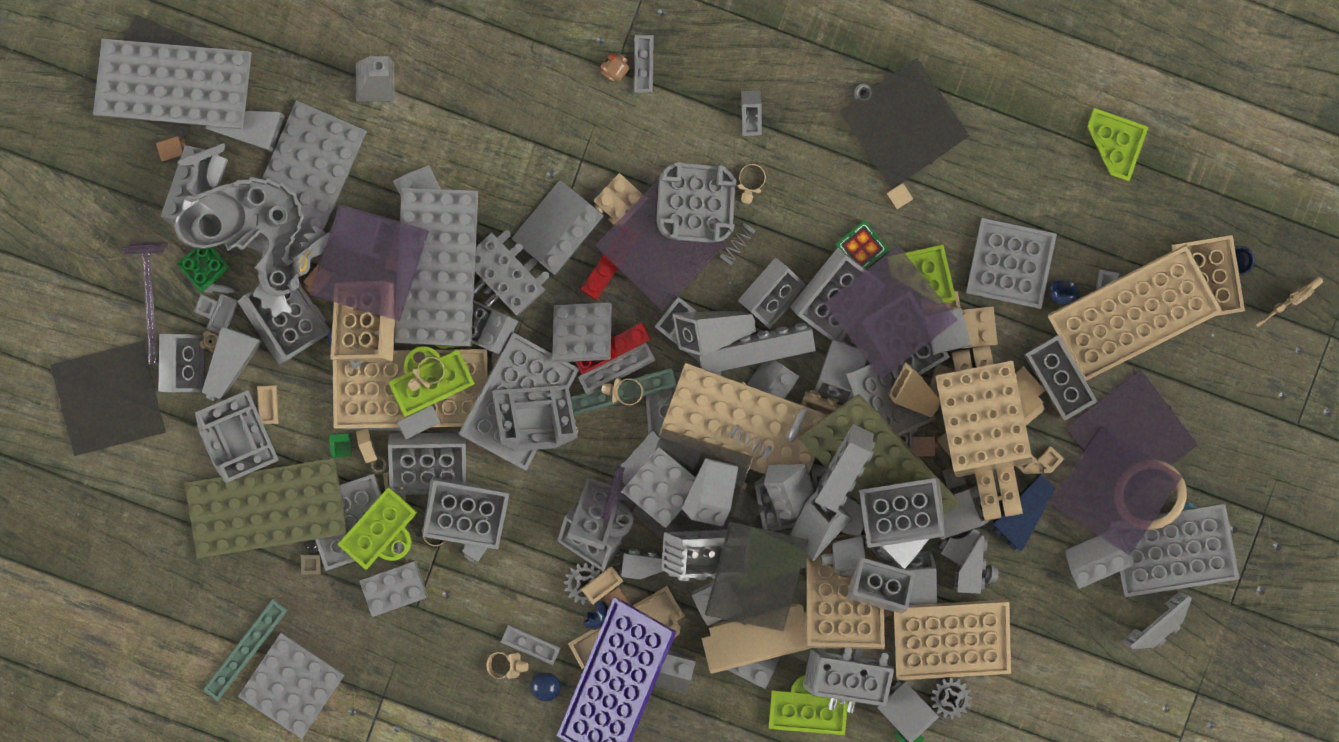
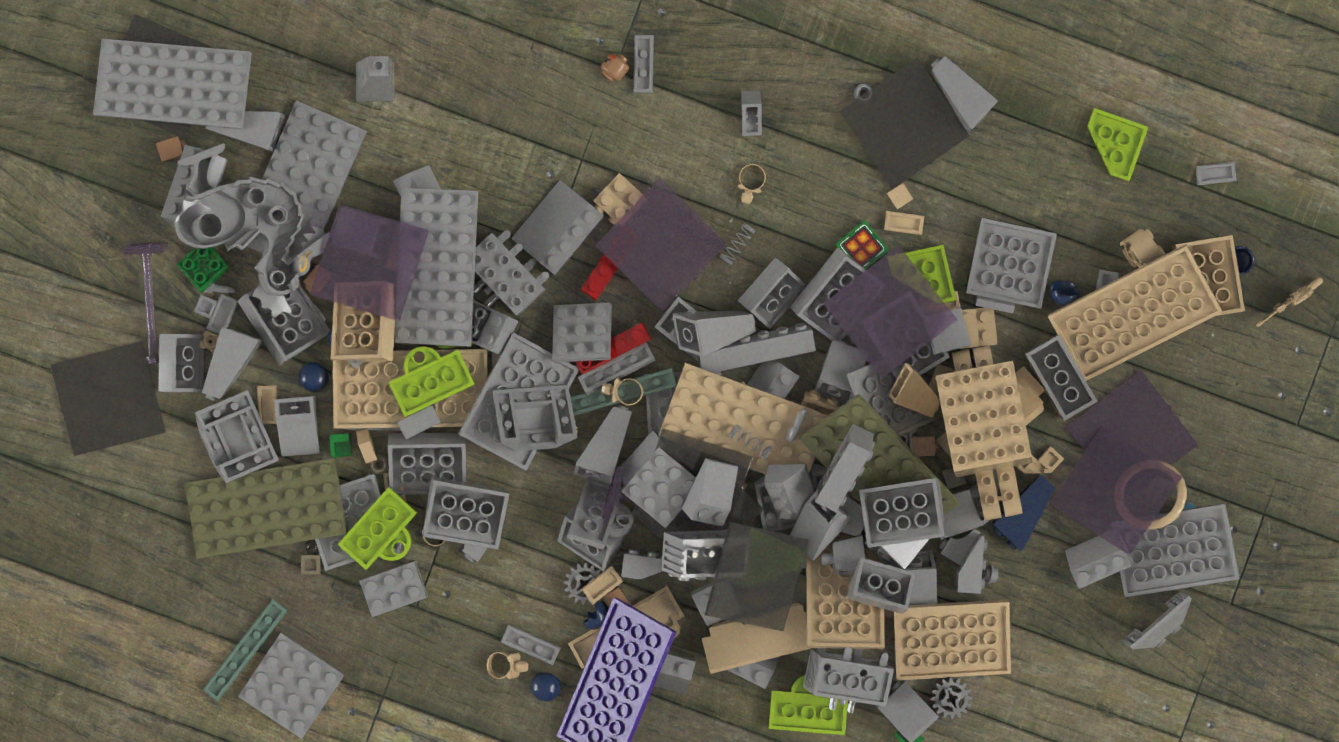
(297, 425): none -> light grey slope
(313, 377): none -> dark blue hair
(415, 383): tan piece -> none
(602, 452): none -> light grey slope
(696, 203): light grey tile -> none
(903, 223): none -> tan tile
(962, 92): none -> light grey slope
(995, 304): none -> light grey tile
(1141, 248): none -> tan brick
(1215, 173): none -> light grey tile

